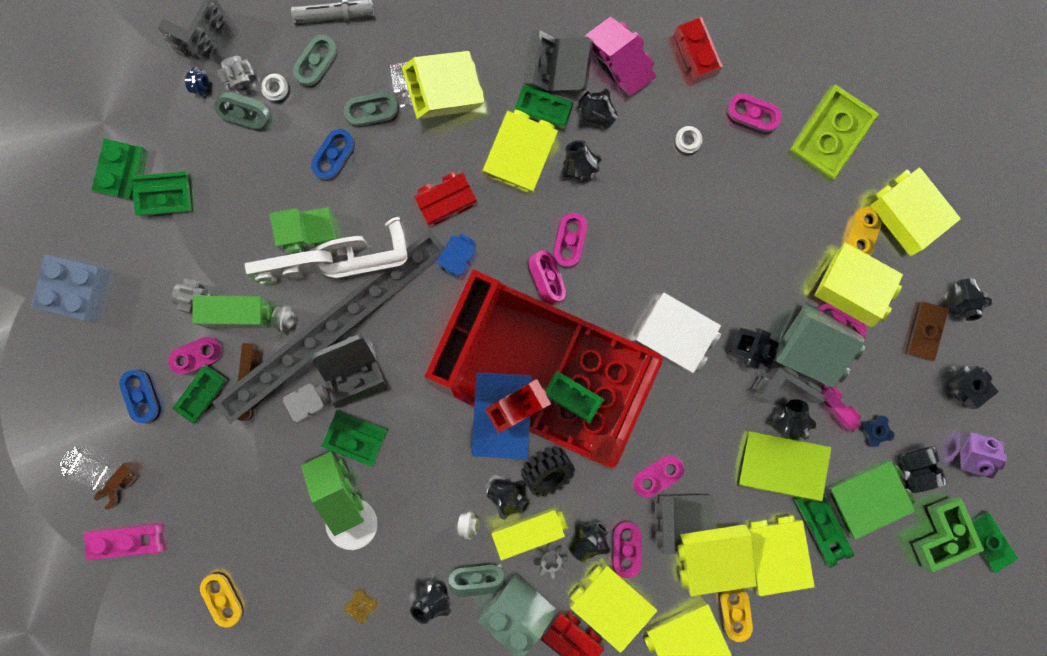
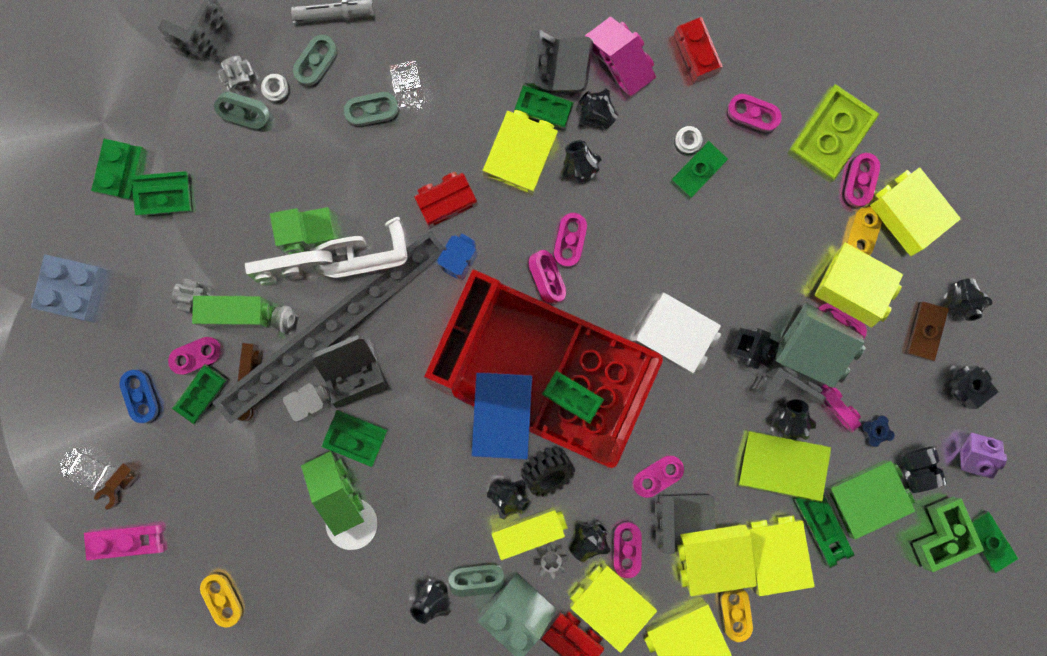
(197, 81): dark blue plate -> none
(330, 153): blue plate -> none
(352, 607): clear yellow plate -> none
(442, 84): neon yellow brick -> none
(468, 525): white plate -> none
(517, 406): red brick -> none
(699, 169): none -> green plate
(861, 180): none -> dark pink plate

